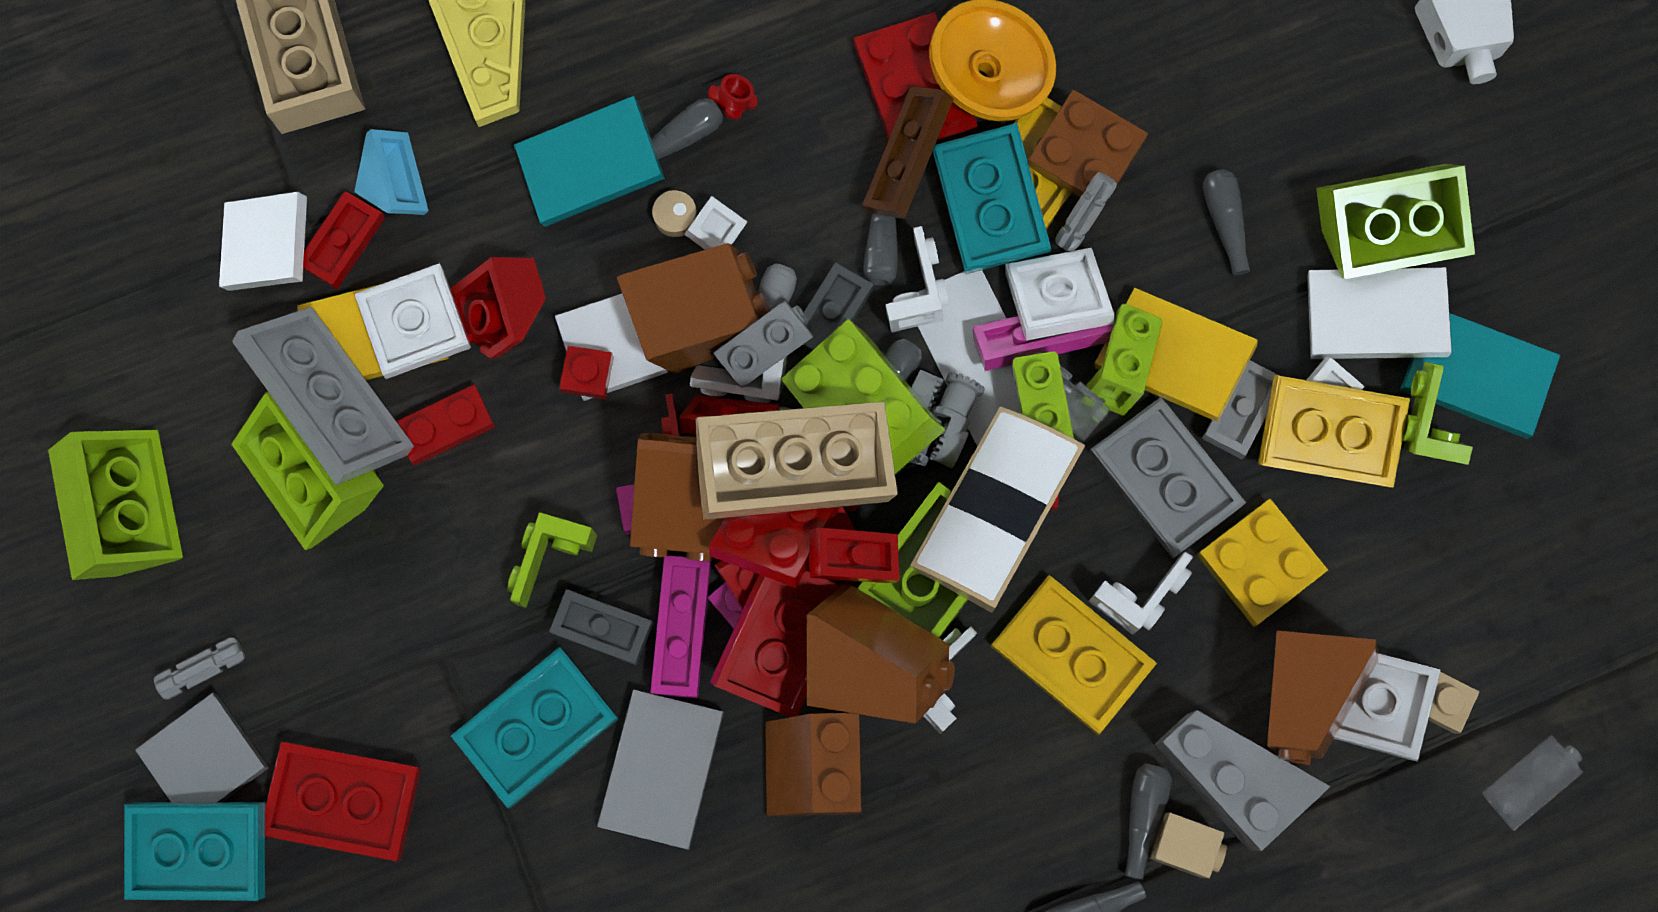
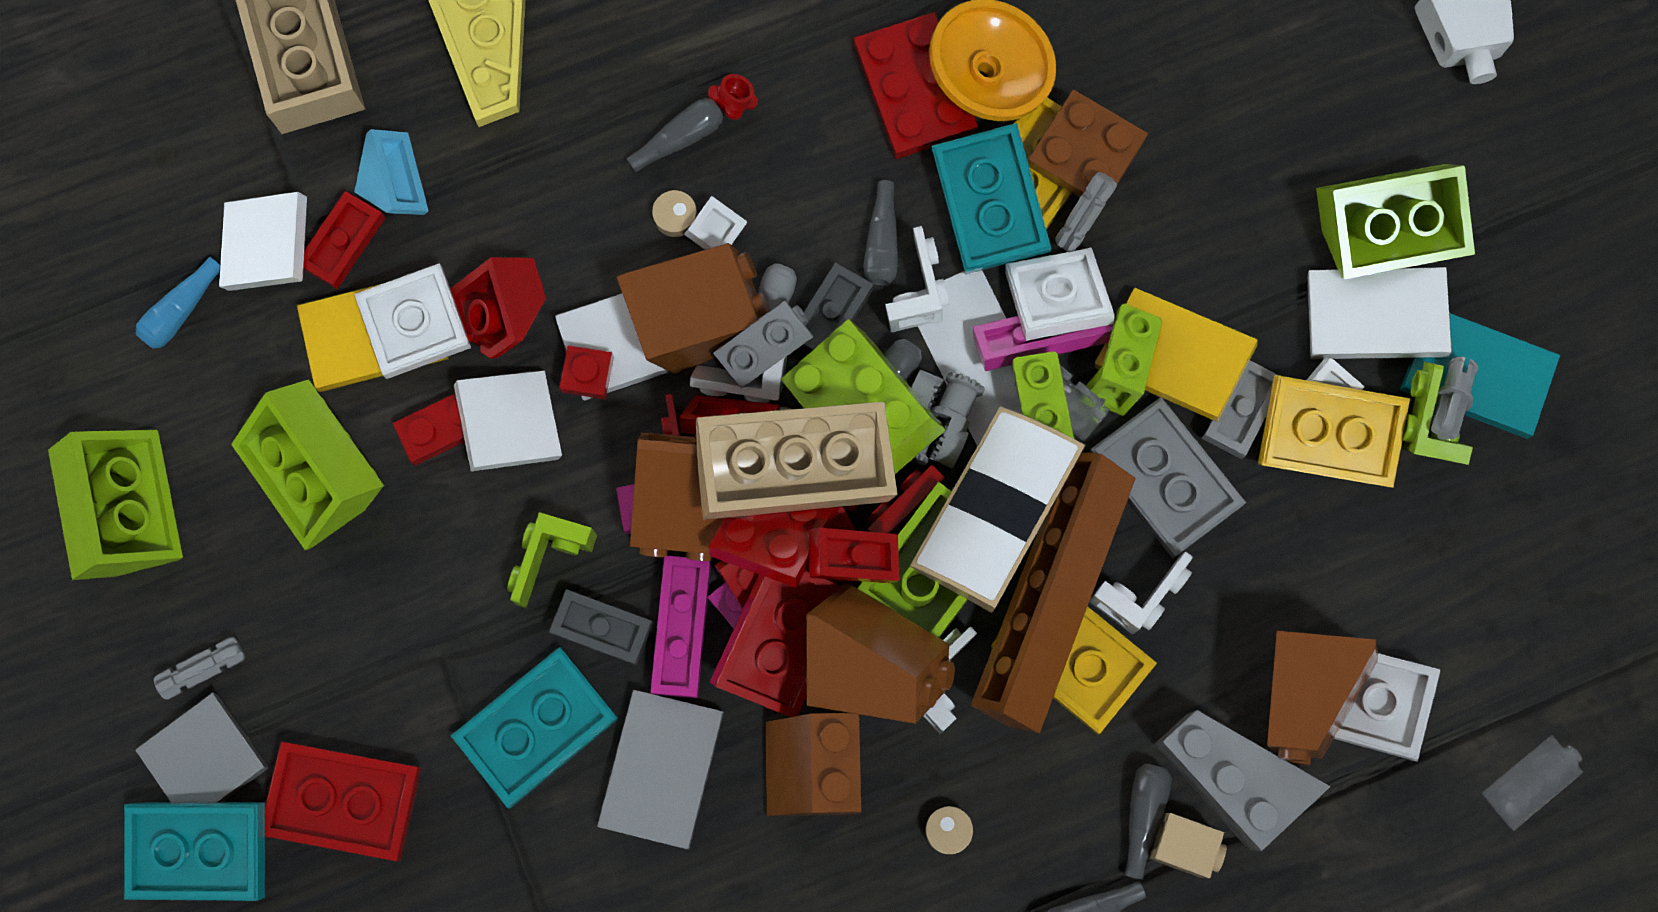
(170, 312): none -> dark azure piece
(323, 394): light grey plate -> none
(507, 420): none -> white tile
(589, 161): teal tile -> none
(907, 152): reddish brown plate -> none
(915, 489): none -> red plate
(949, 830): none -> tan tile
(1053, 594): none -> dark orange brick
(1225, 207): dark grey piece -> none
(1262, 562): yellow plate -> none
(1452, 704): tan plate -> none
(1454, 399): none -> light grey axle

